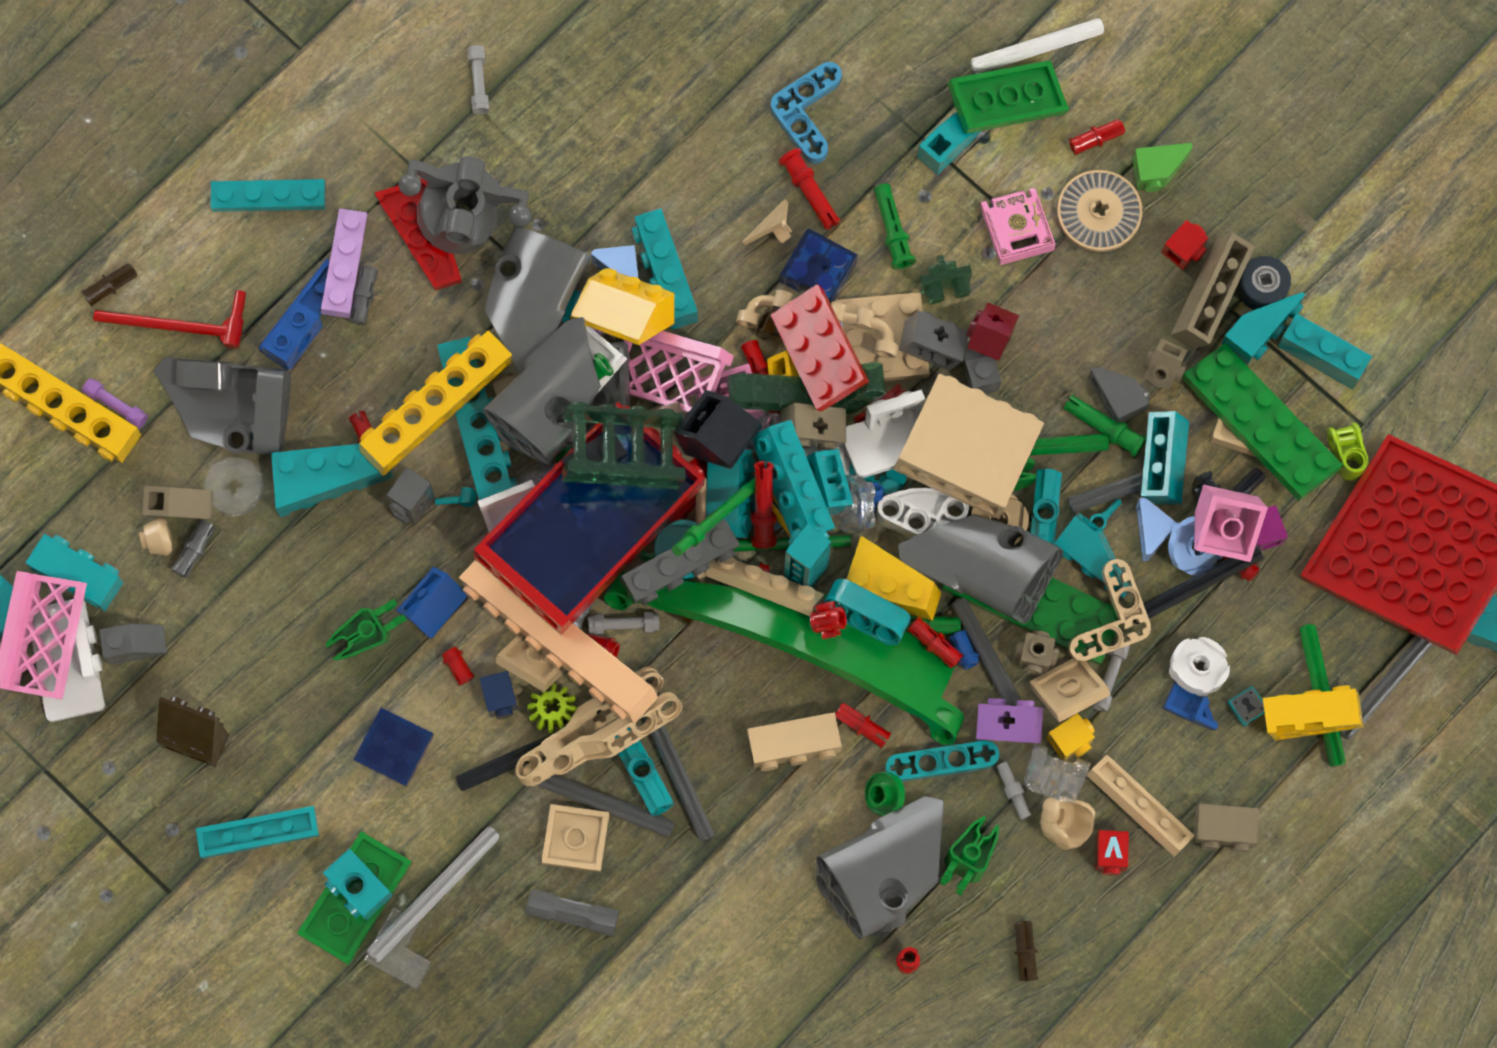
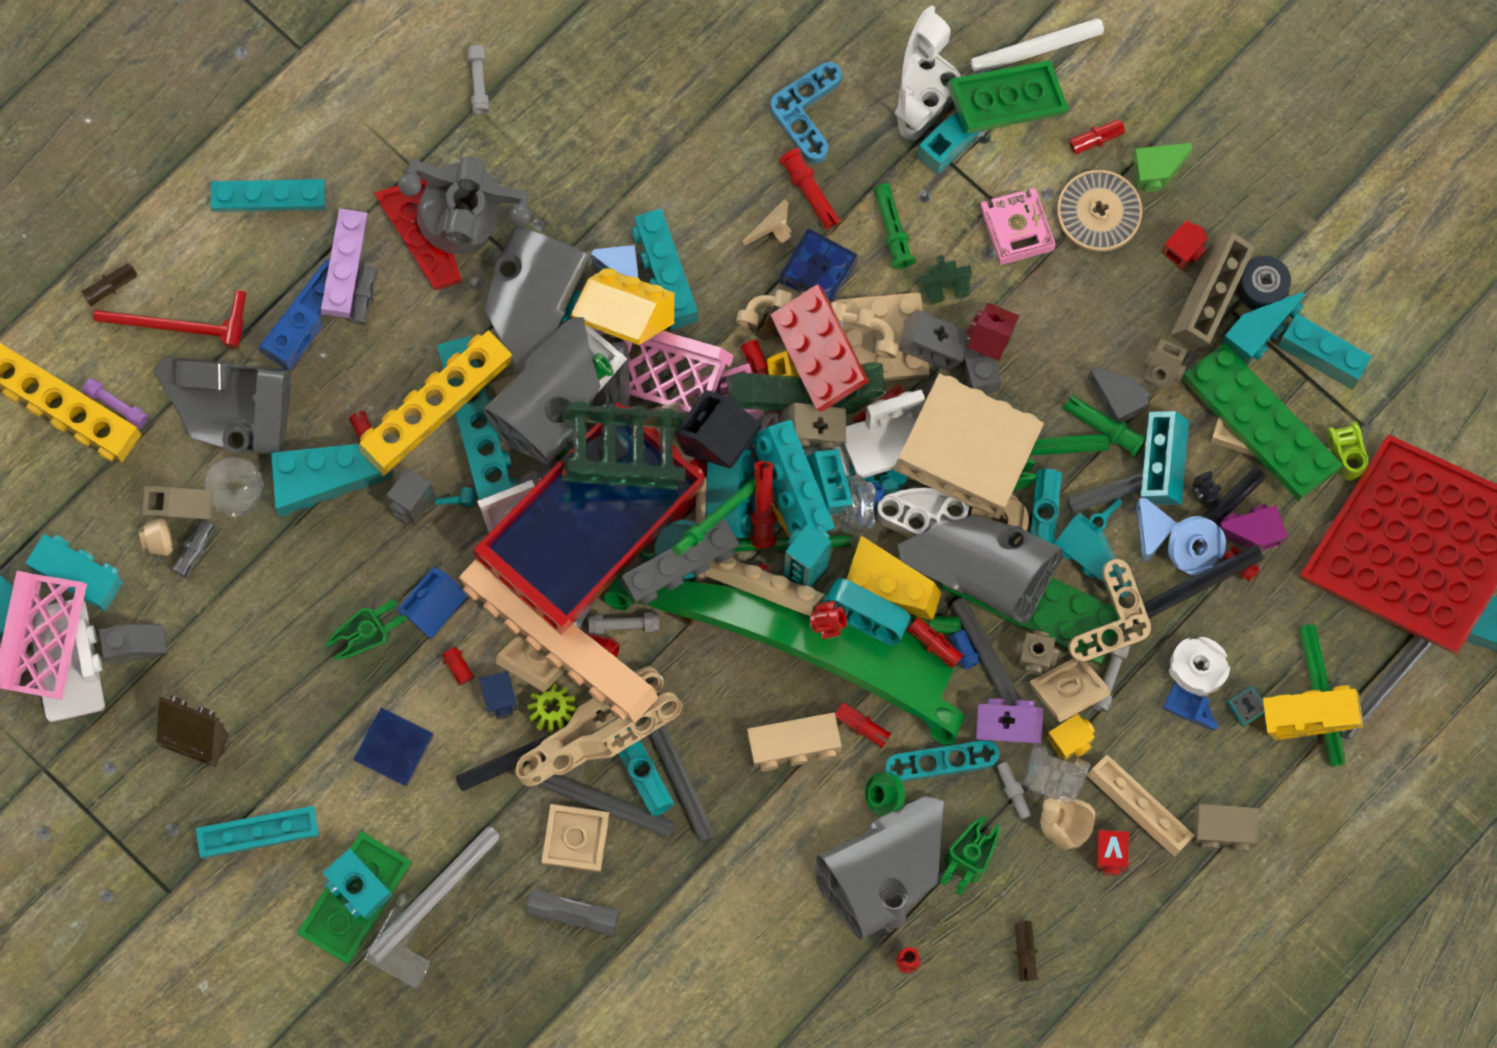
(918, 84): none -> white panel
(1228, 523): bright pink slope -> none

